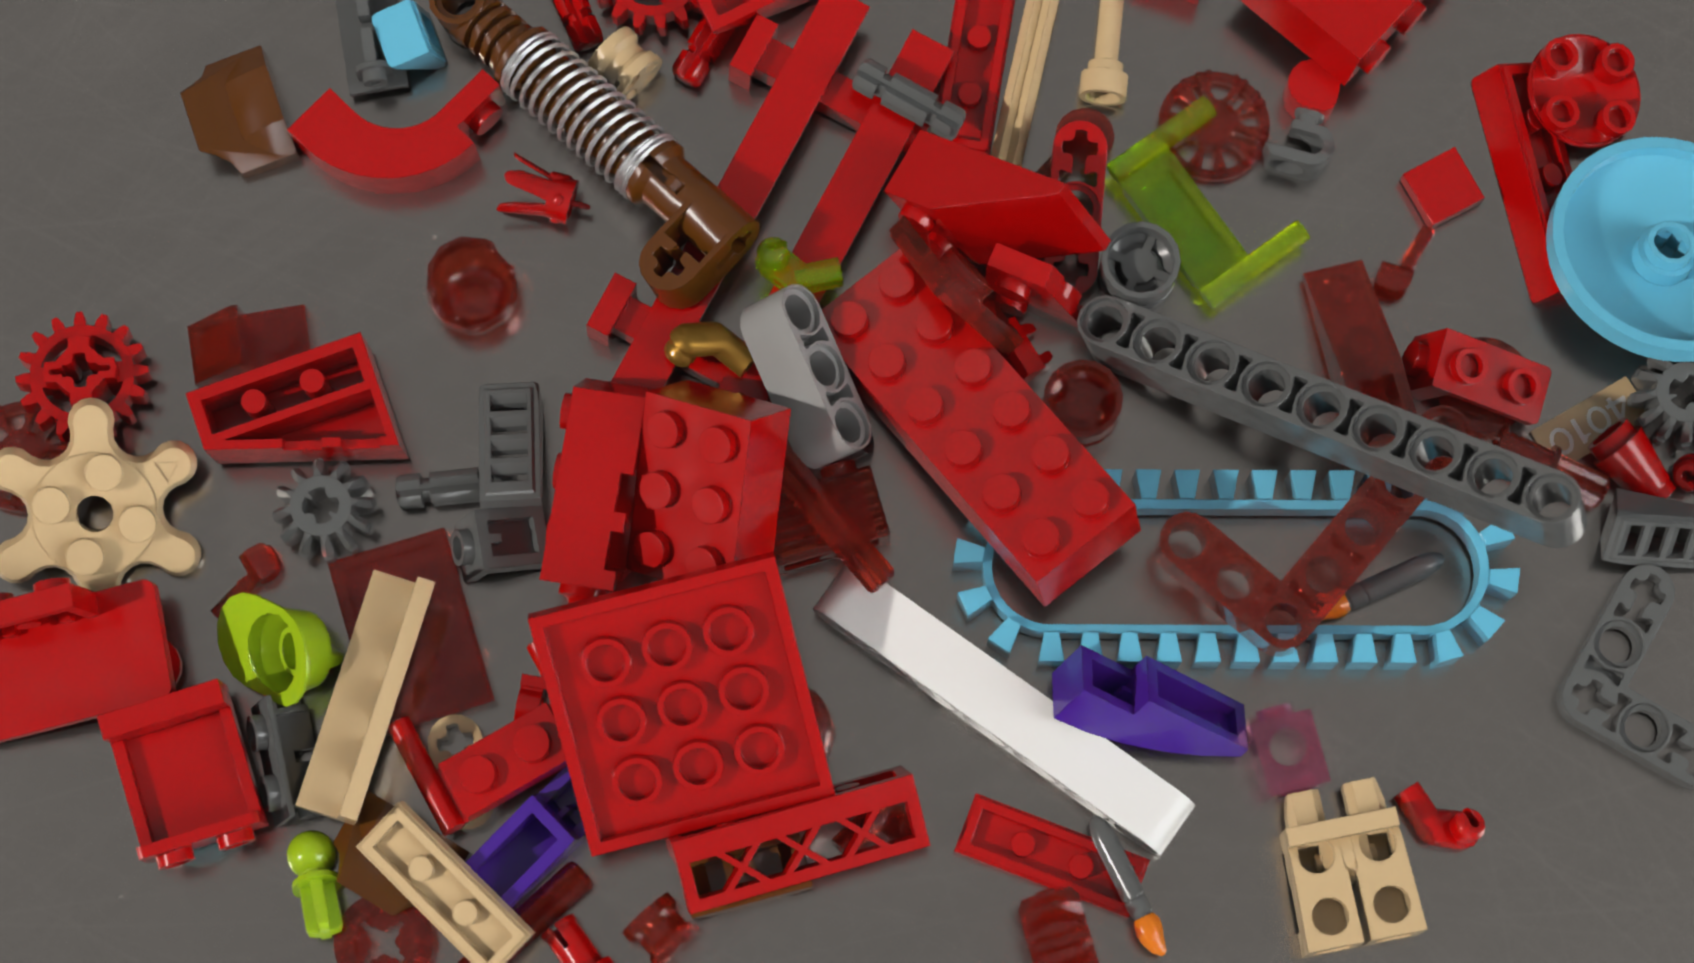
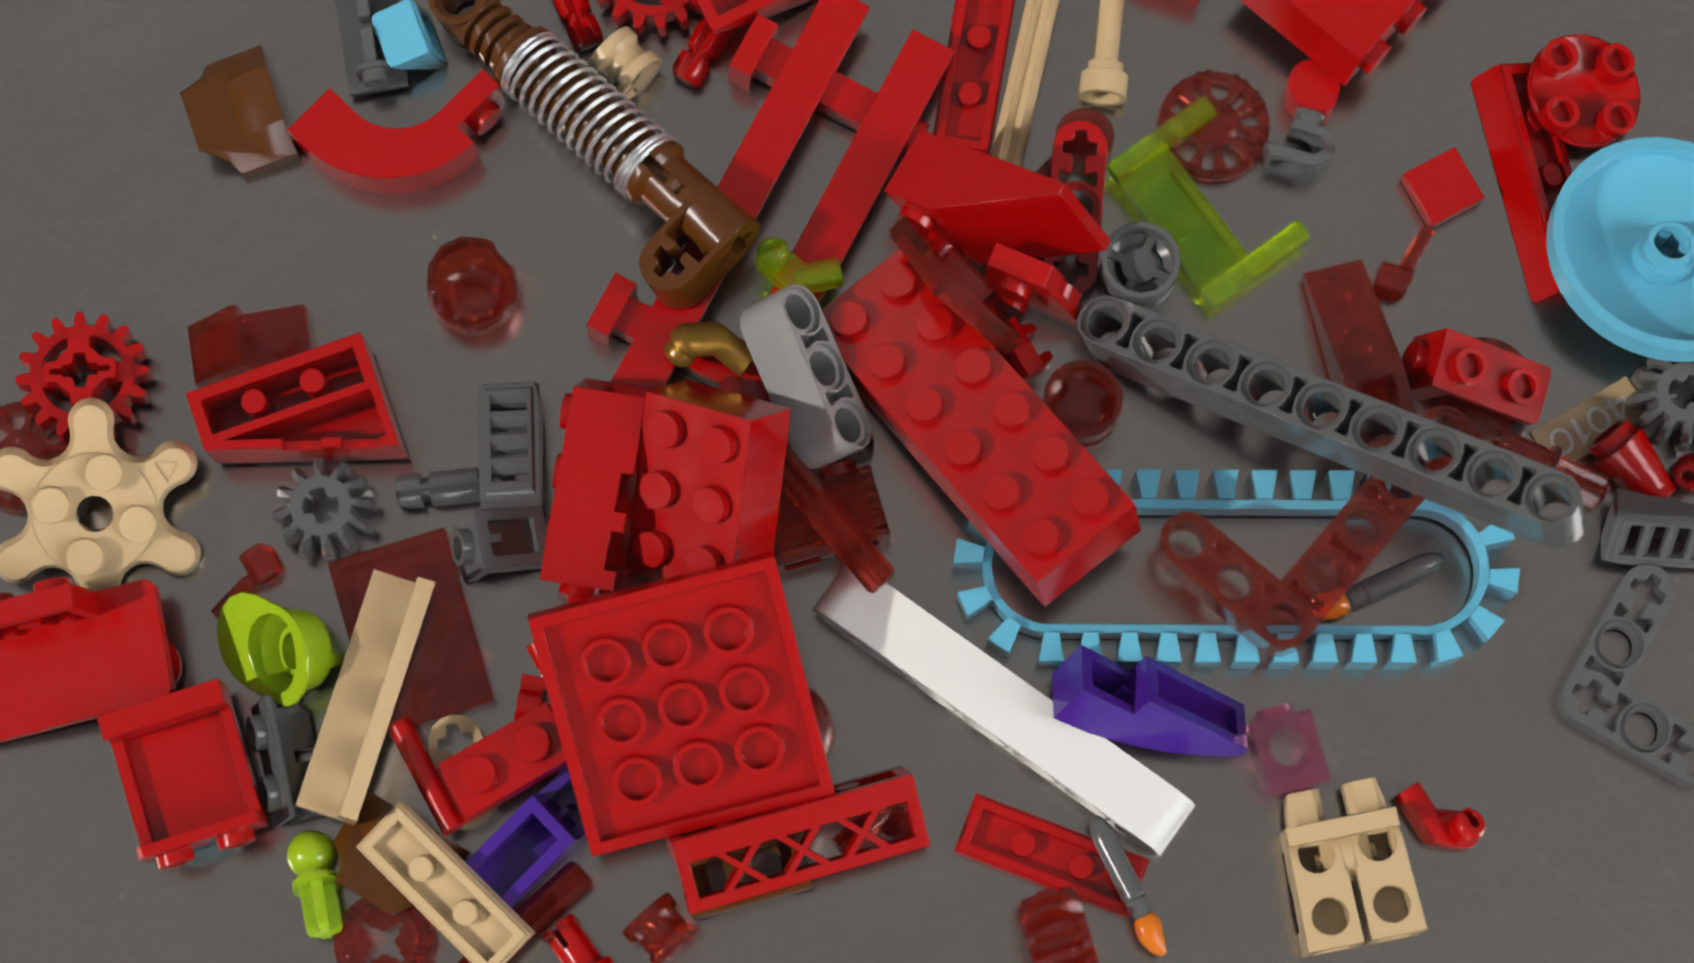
(558, 192): red piece -> none
(909, 99): dark grey axle -> none

